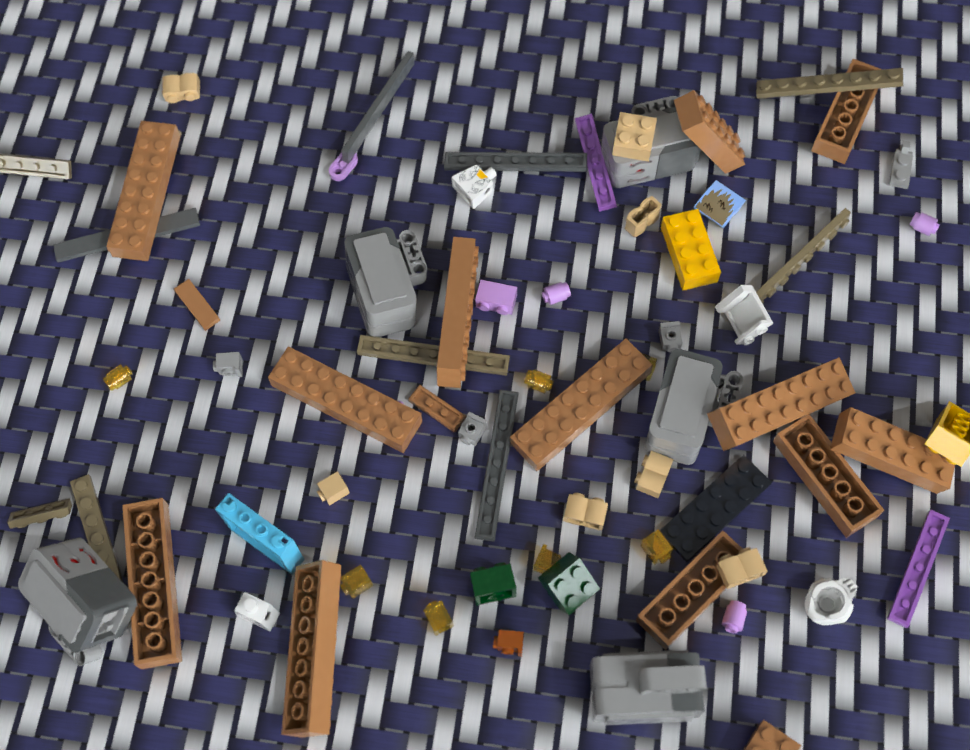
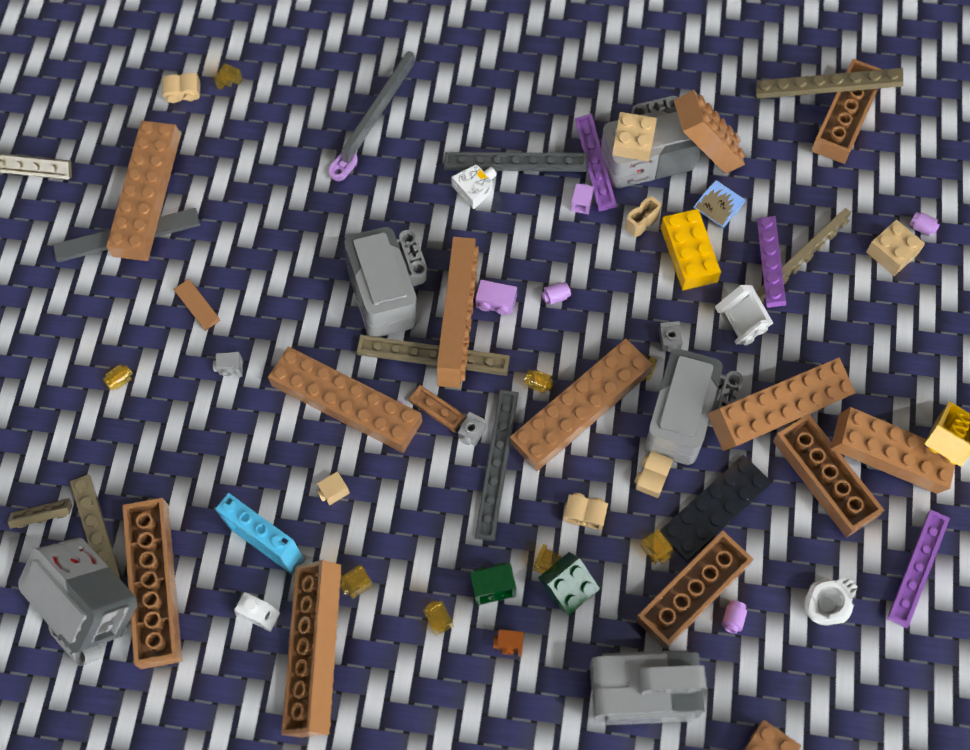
(227, 76): none -> clear yellow panel
(582, 198): none -> lavender brick
(741, 568): tan brick -> none
(771, 262): none -> medium lavender plate
(895, 247): none -> tan brick
(901, 166): light grey hinge -> none

